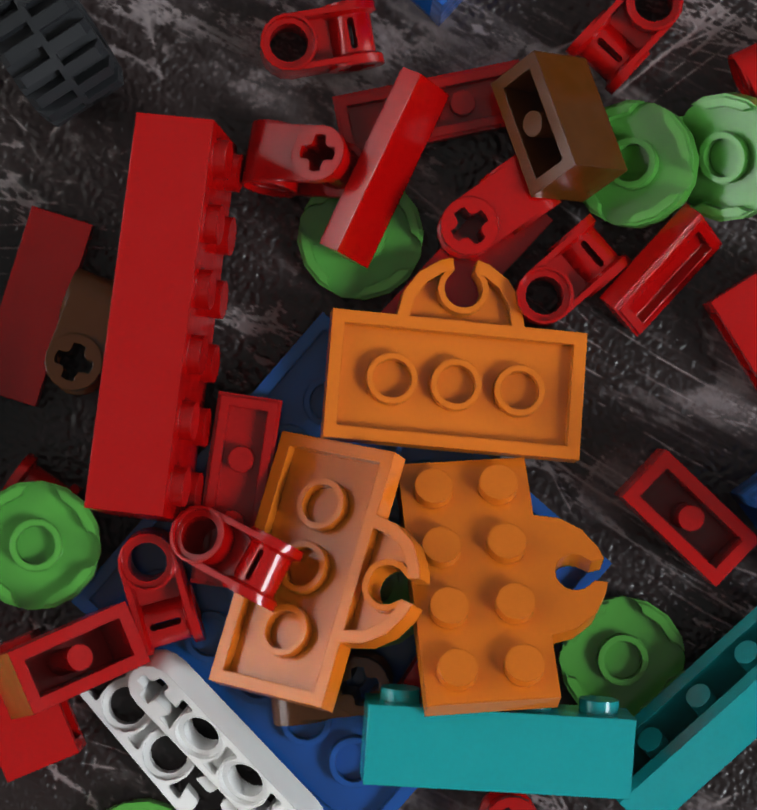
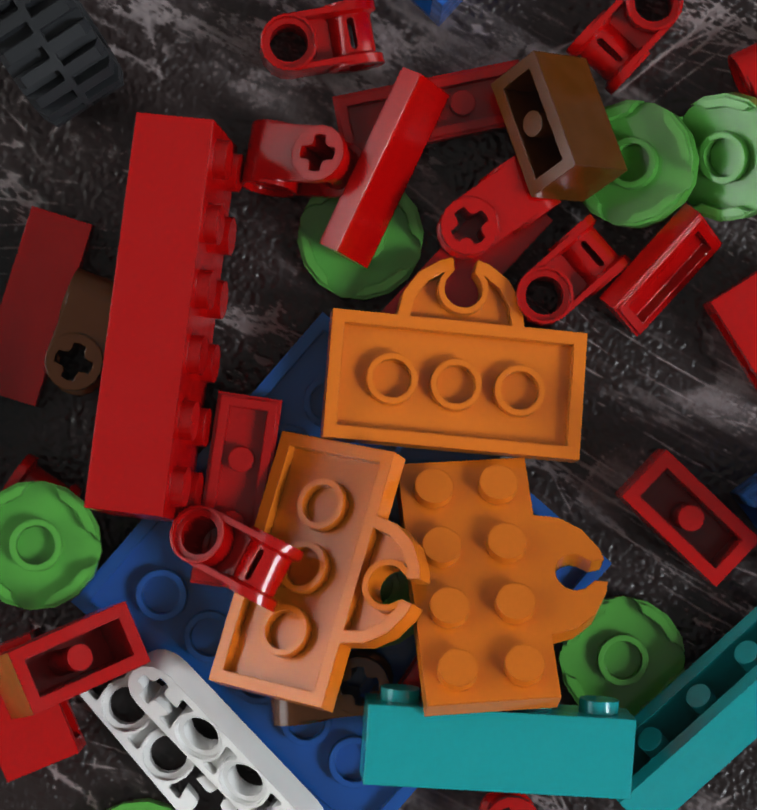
(161, 595): red piece -> none

